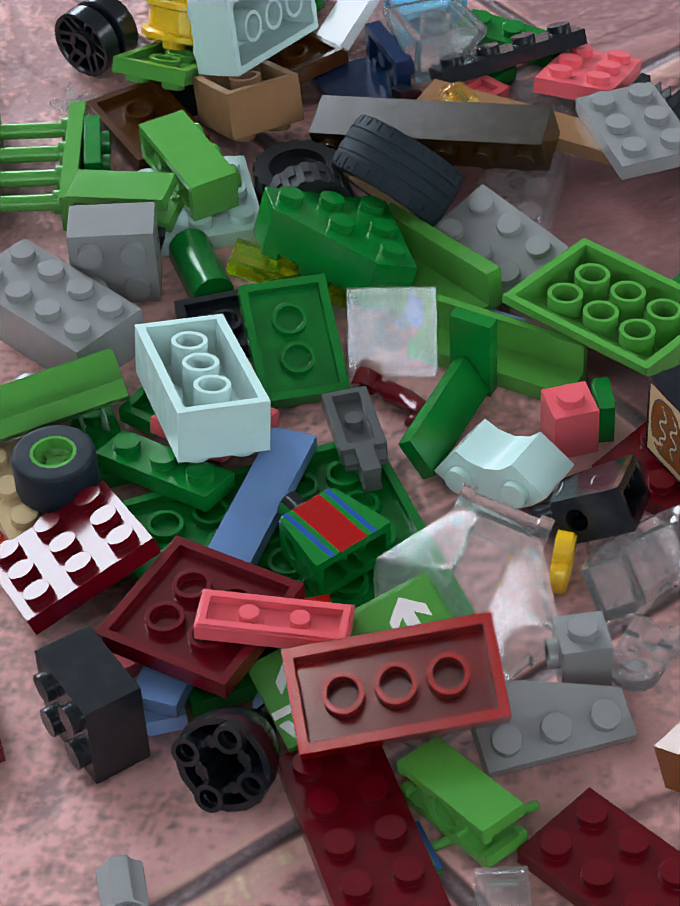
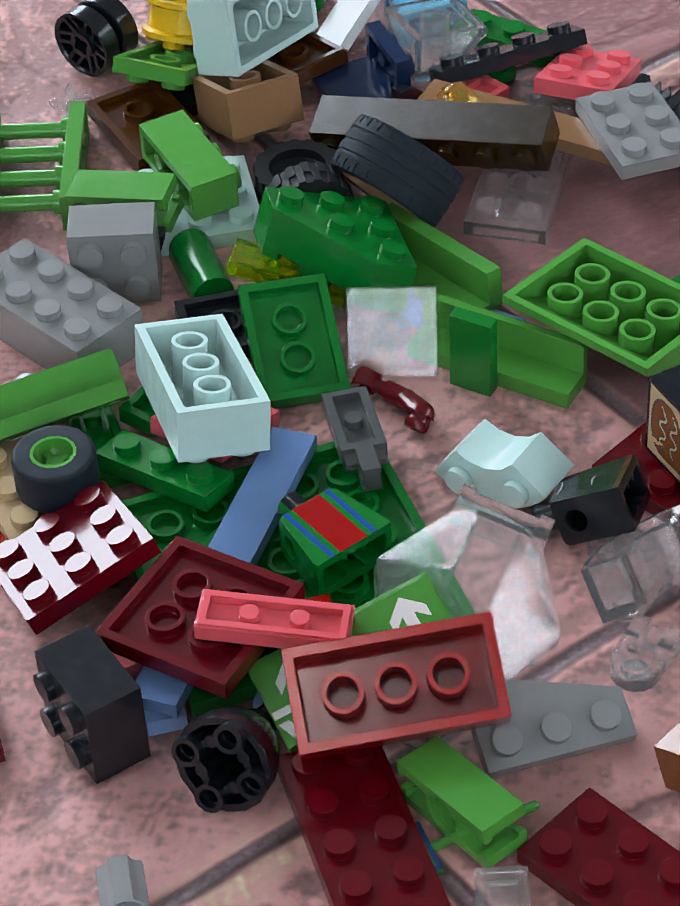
(96, 145): green plate -> none
(444, 417): green tile -> none
(501, 235): light grey plate -> none
(562, 561): yellow tile -> none
(570, 418): coral brick -> none
(580, 649): light grey brick -> none
(604, 399): green tile -> none

